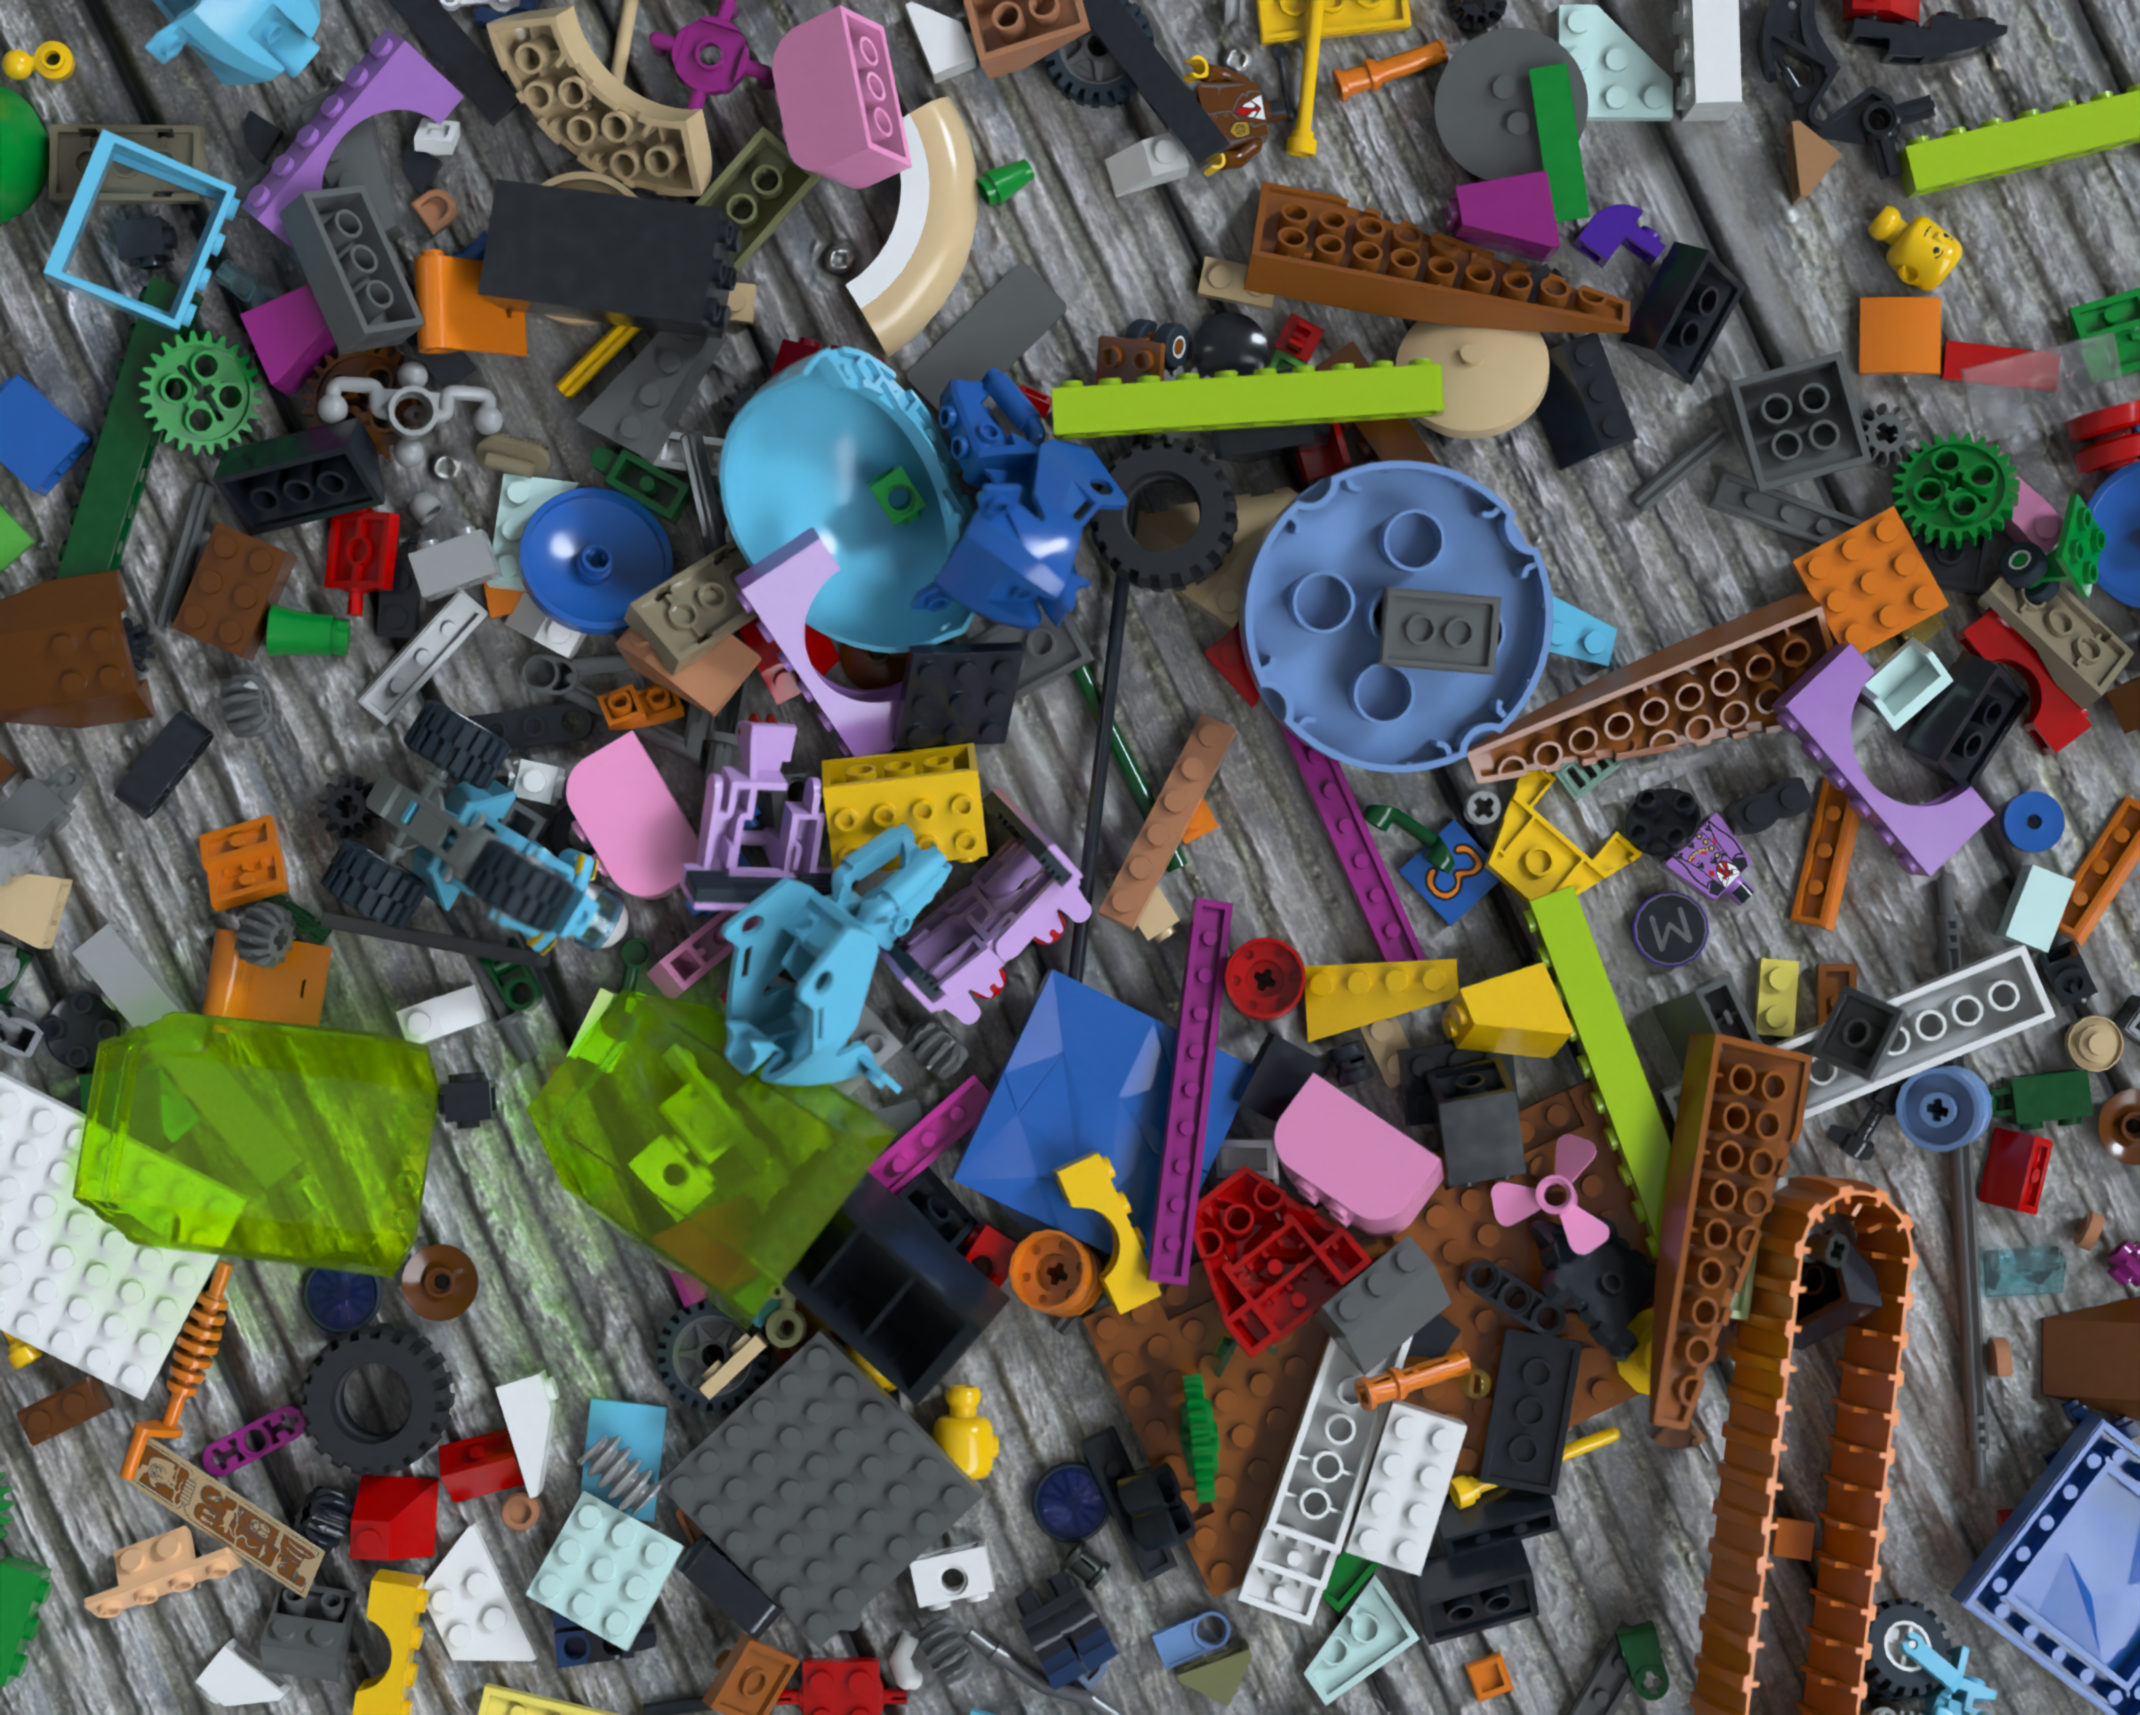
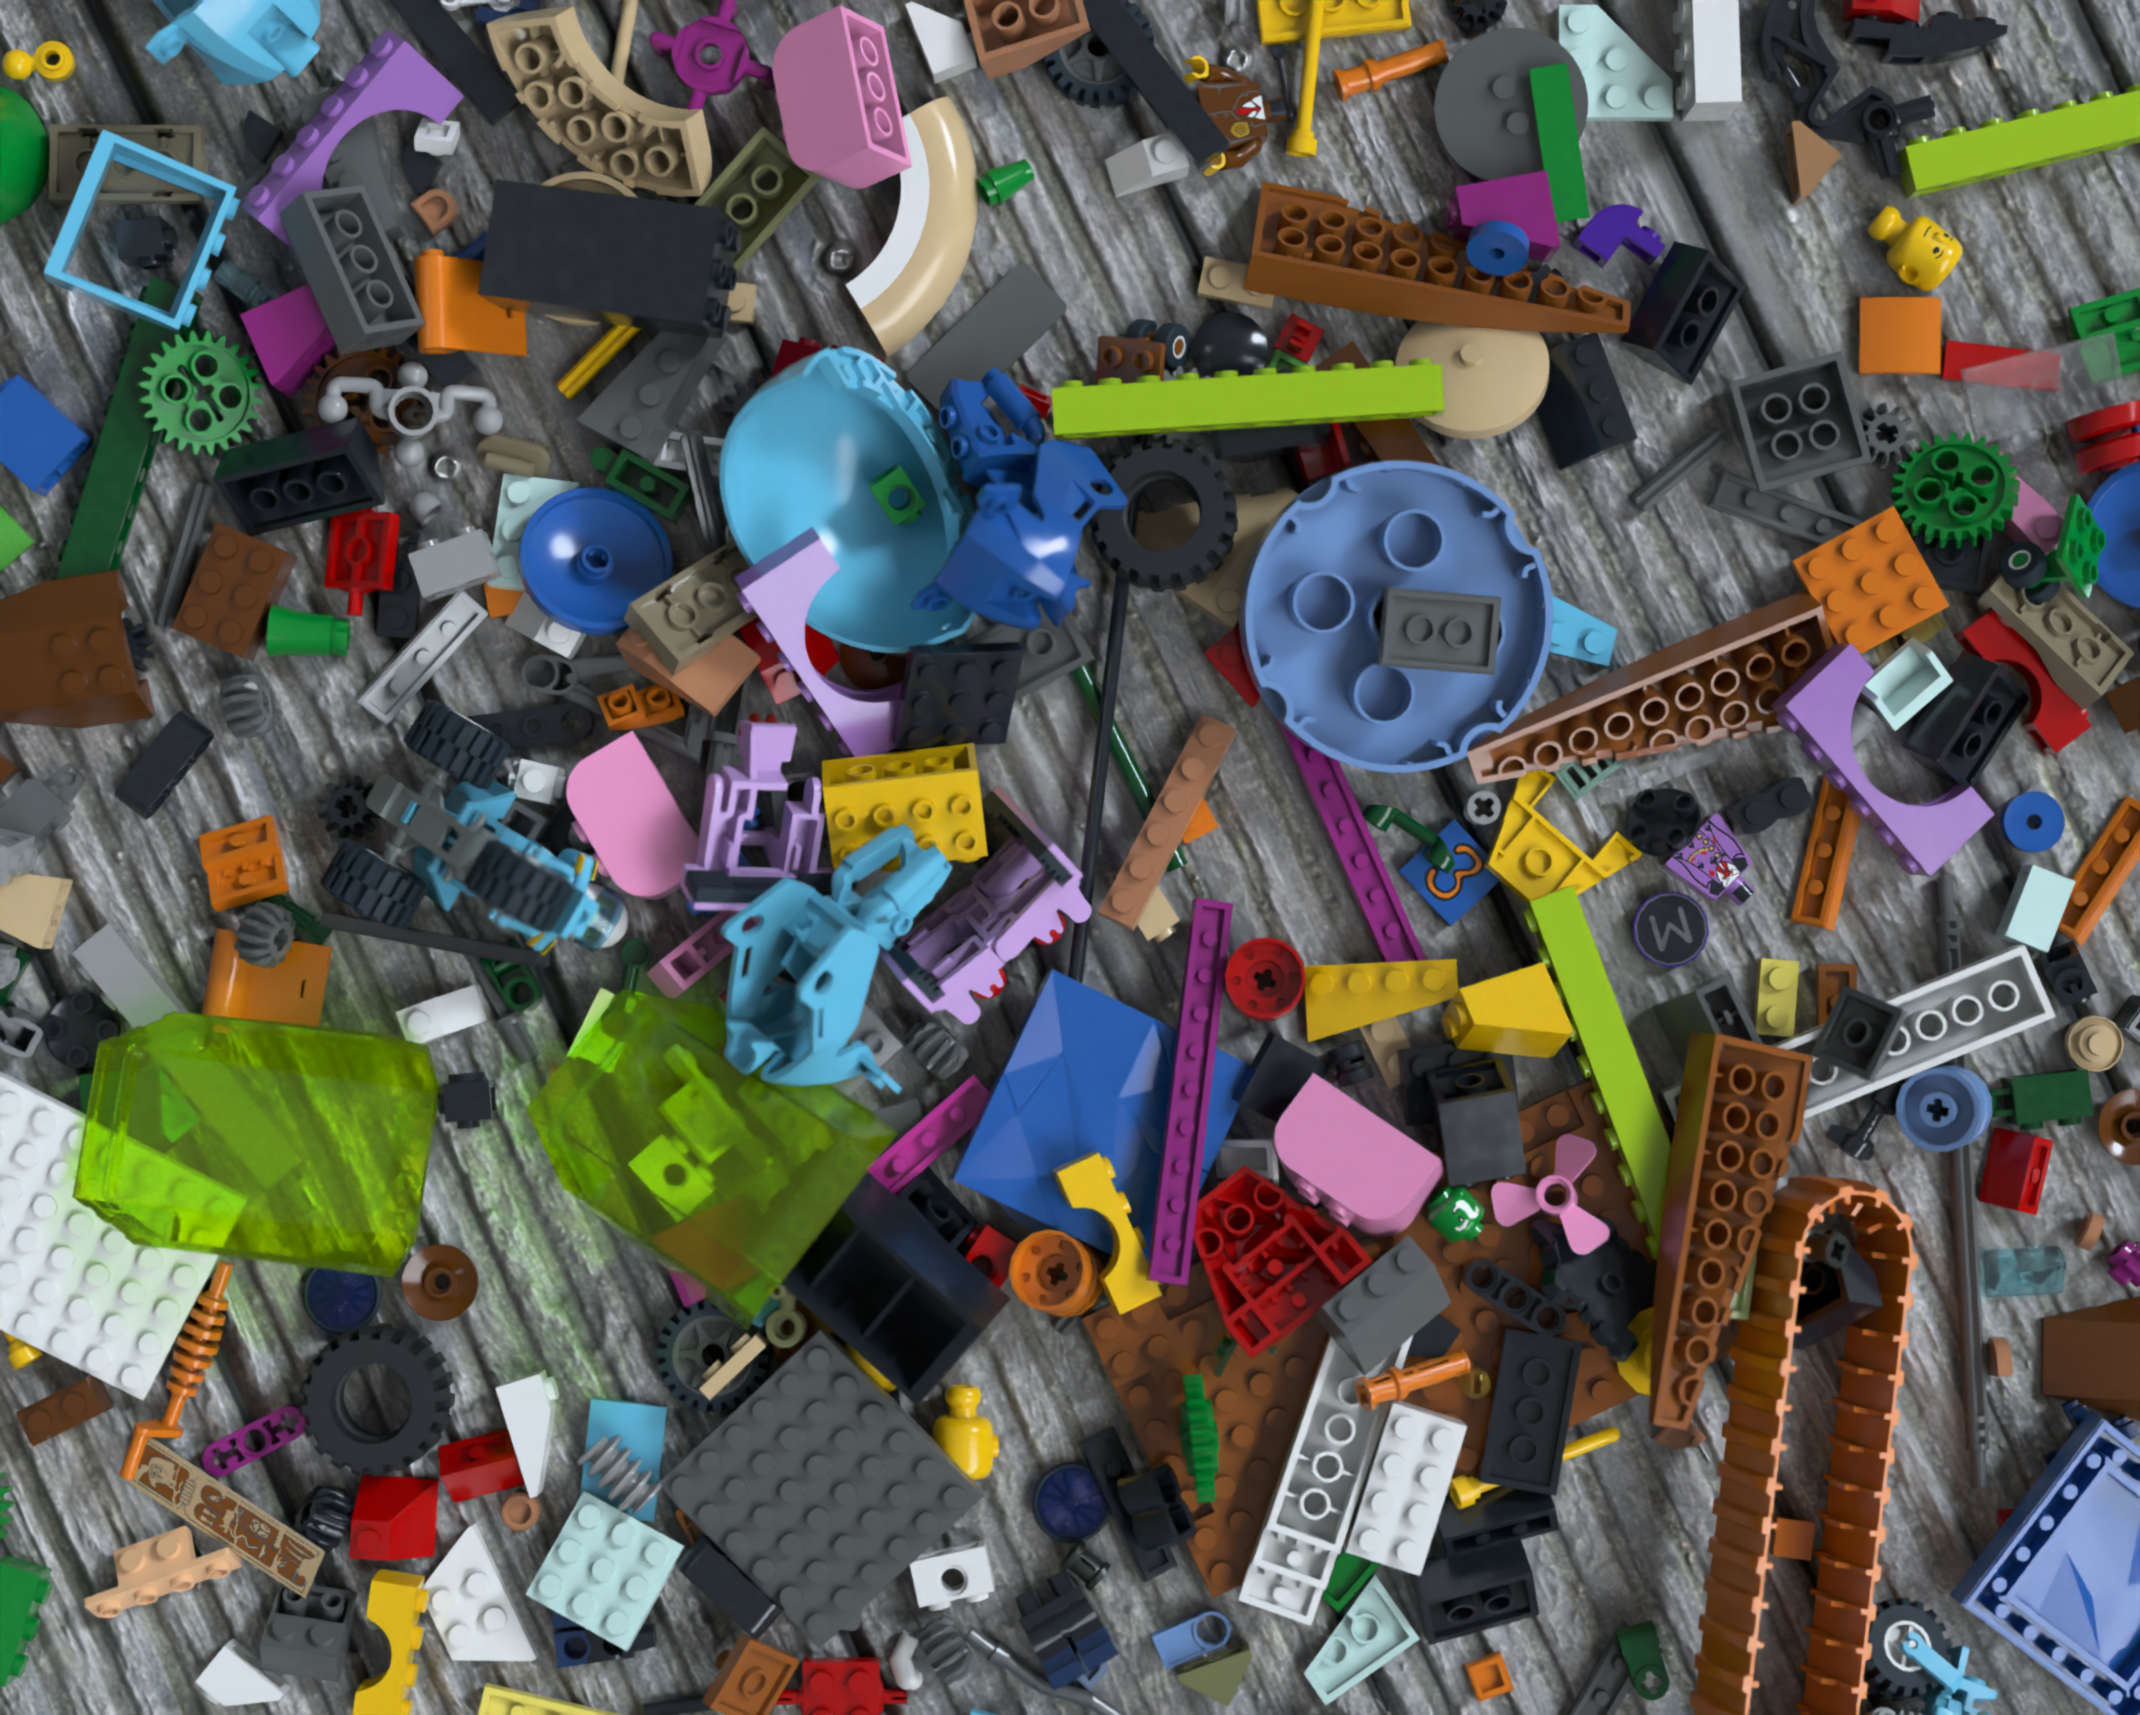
(1455, 1214): none -> green head
(1497, 248): none -> blue piece

